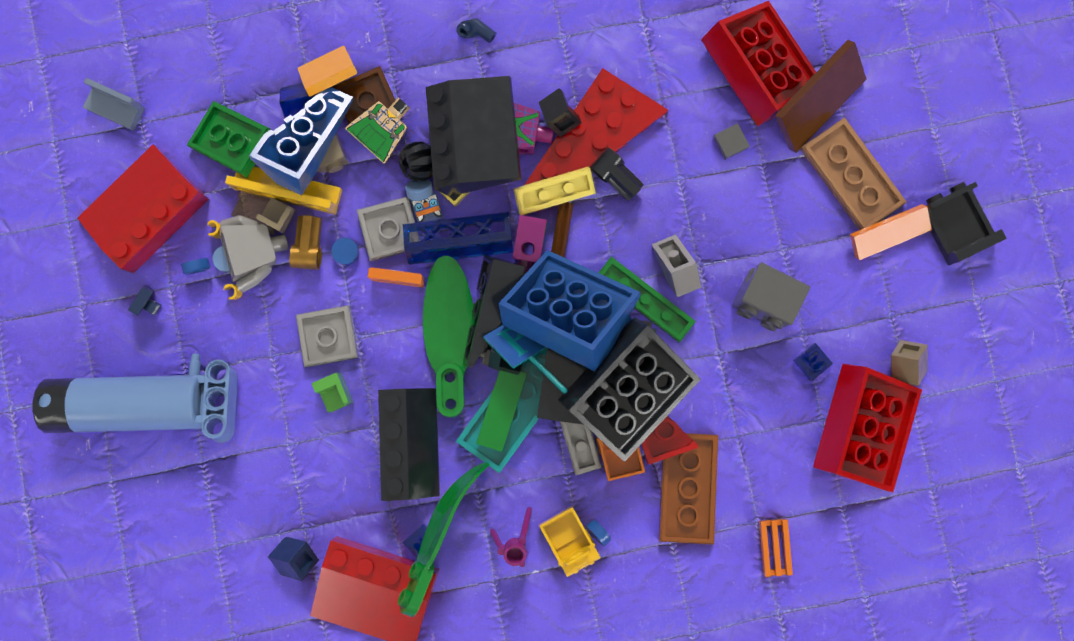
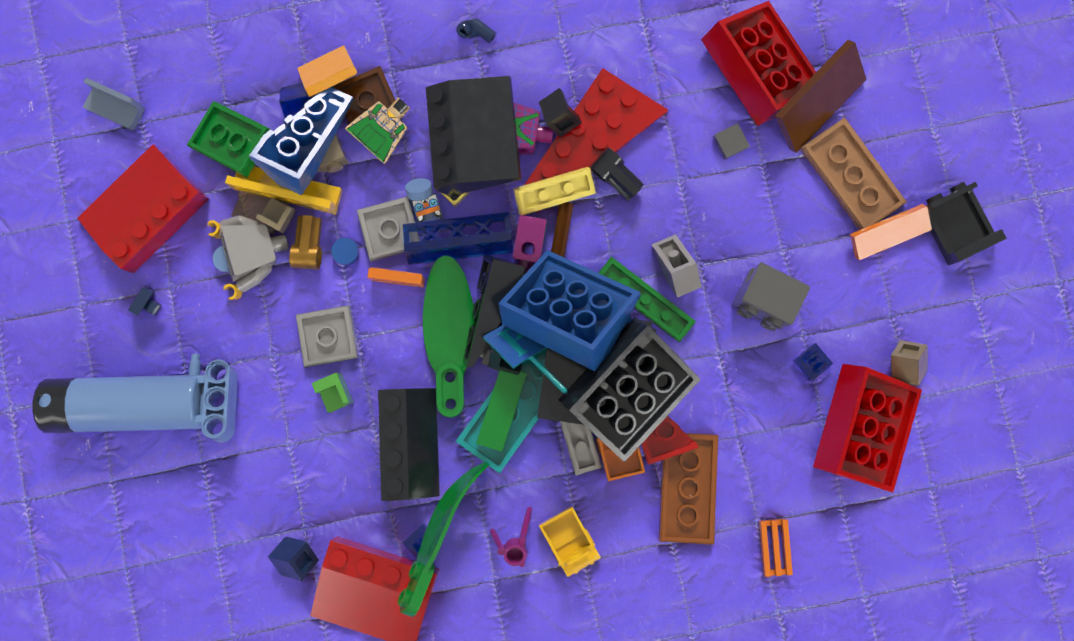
(195, 266): blue tile -> none
(416, 161): black piece -> none
(598, 532): blue tile -> none

